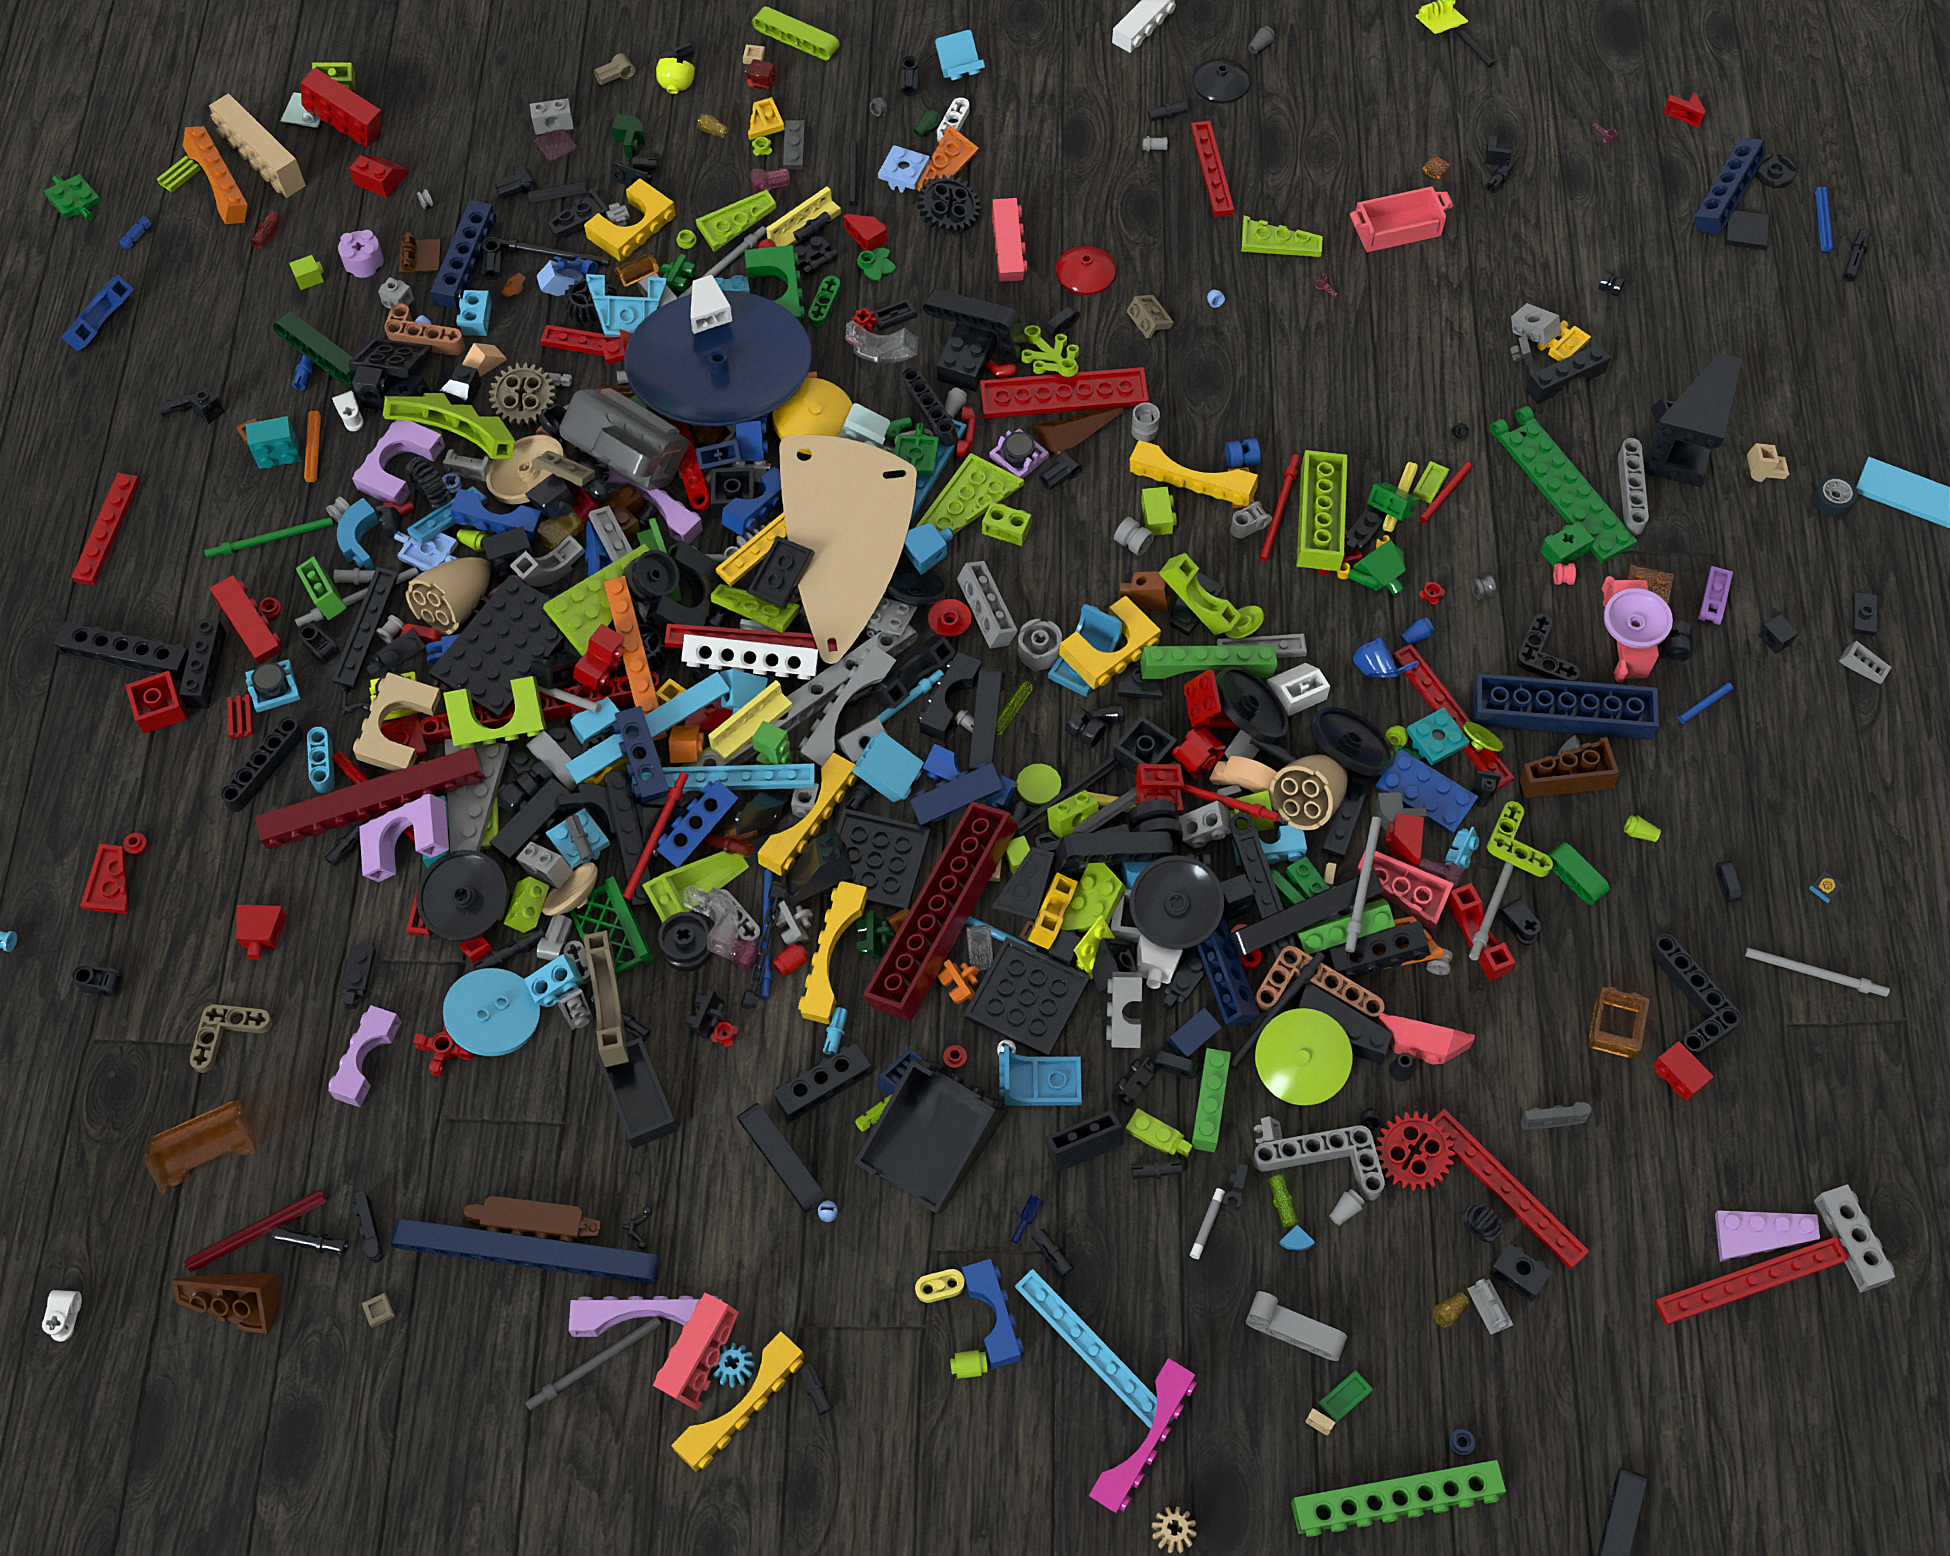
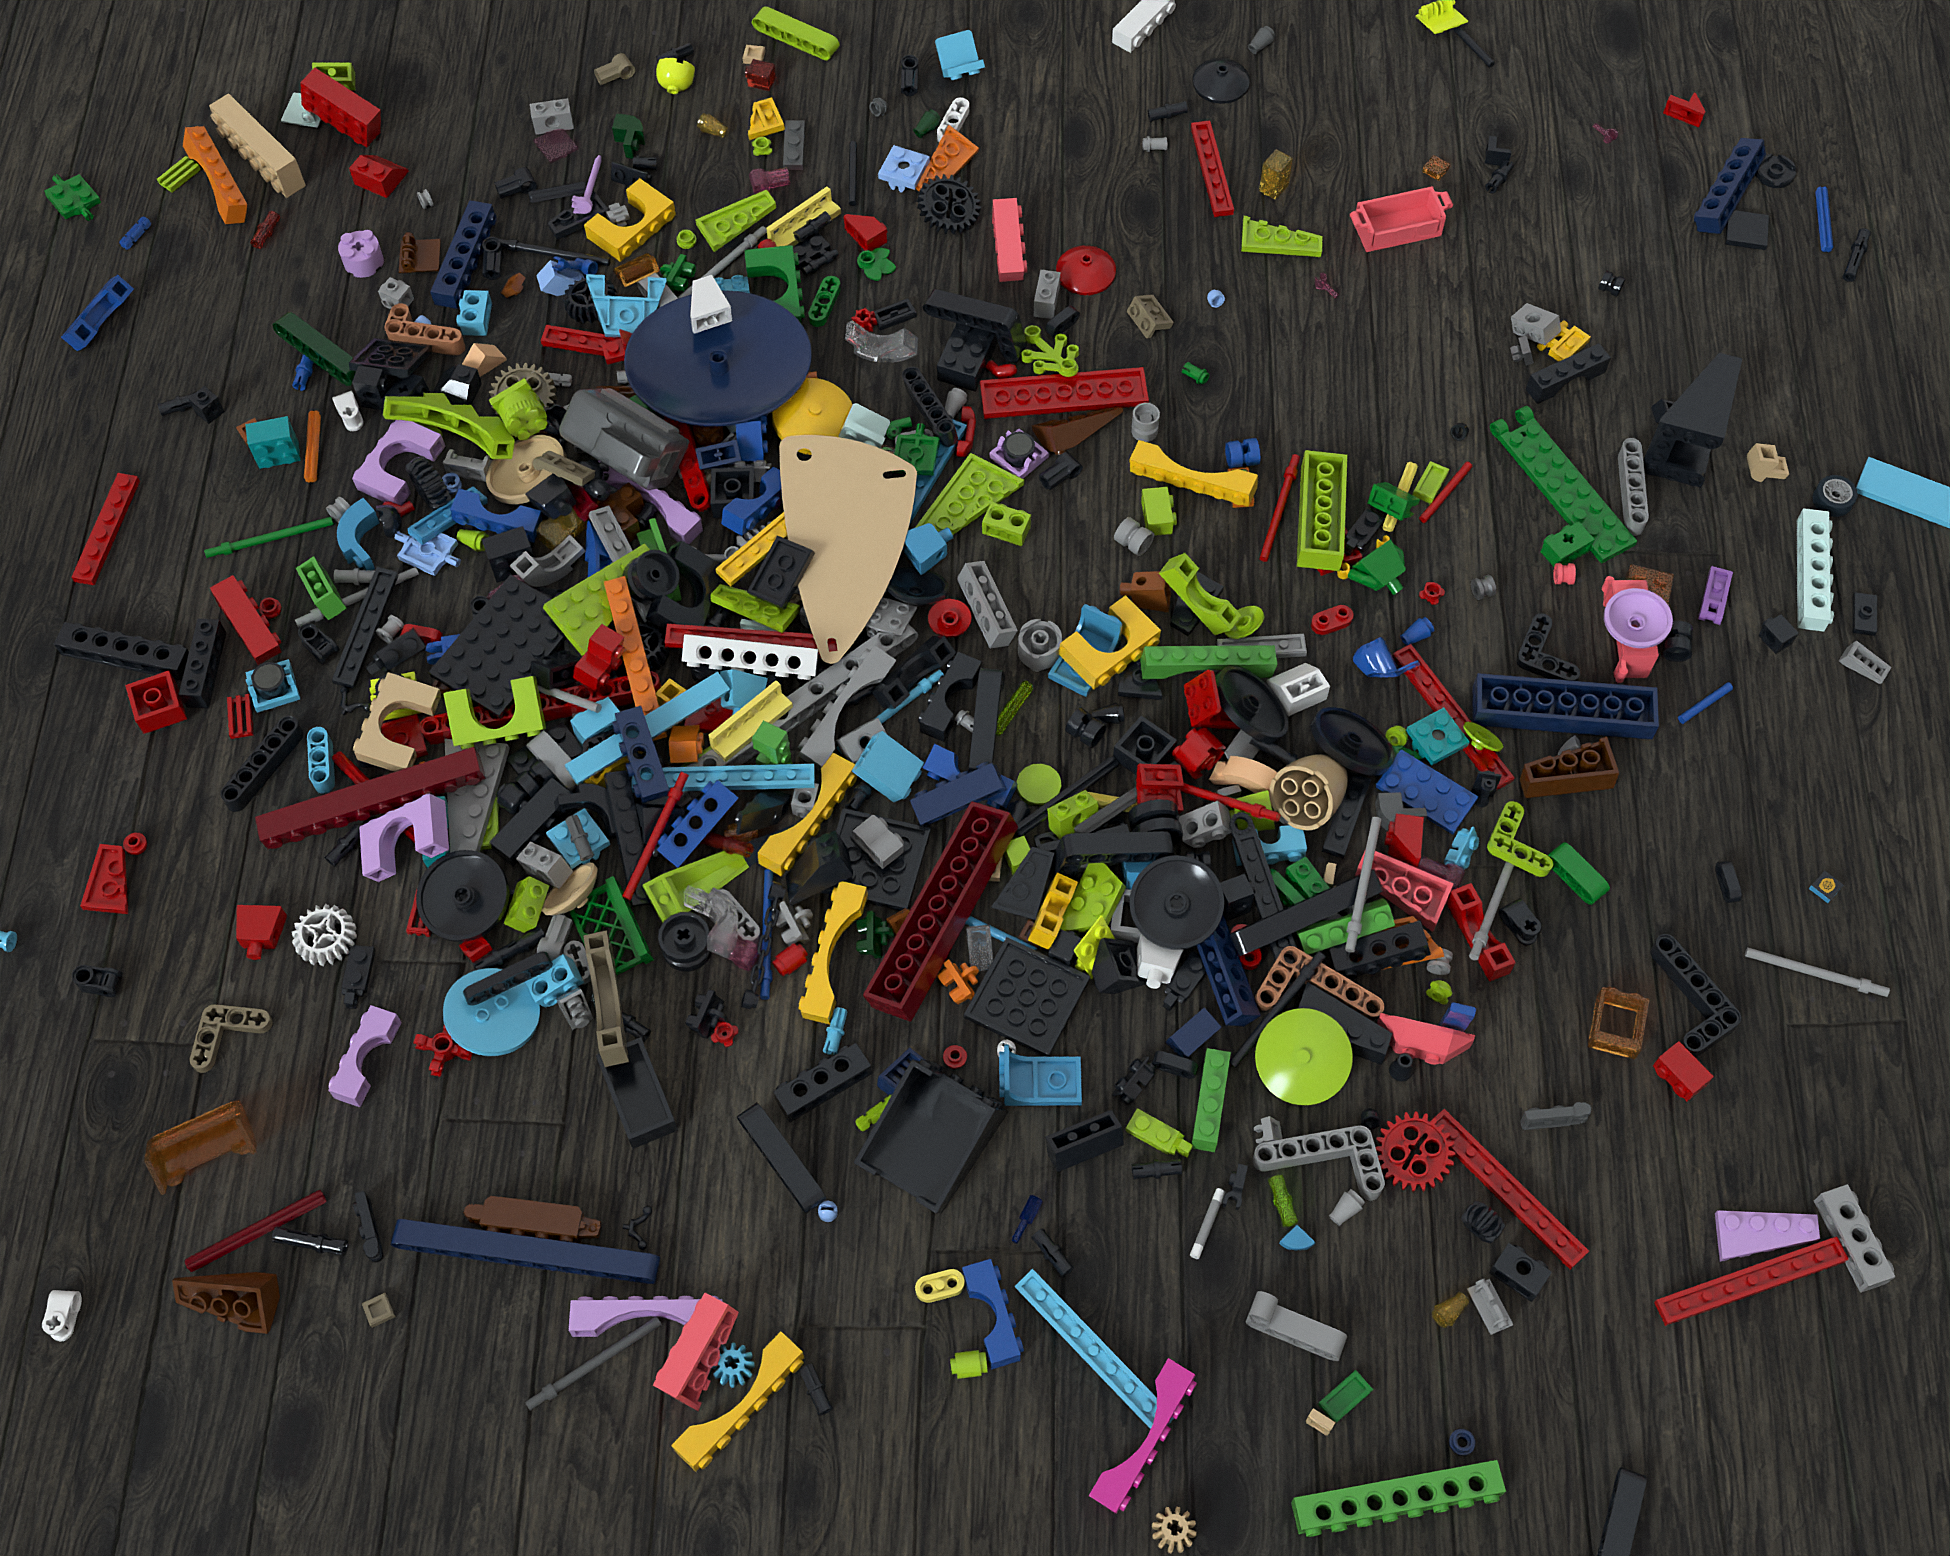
(307, 272): lime brick -> none
(326, 941): none -> white gear
(449, 592): tan cylinder -> none
(507, 978): none -> black beam
(520, 410): none -> lime piece
(584, 204): none -> lavender piece
(878, 841): none -> light grey brick
(1047, 294): none -> light grey brick
(1123, 1030): light grey arch -> none
(1201, 376): none -> green pin
(1251, 518): light grey piece -> none
(1275, 174): none -> clear yellow brick
(1333, 620): none -> red plate
(1439, 991): none -> lime plate
(1457, 1017): none -> blue tile
(1641, 829): lime cone -> none
(1813, 570): none -> light aqua brick

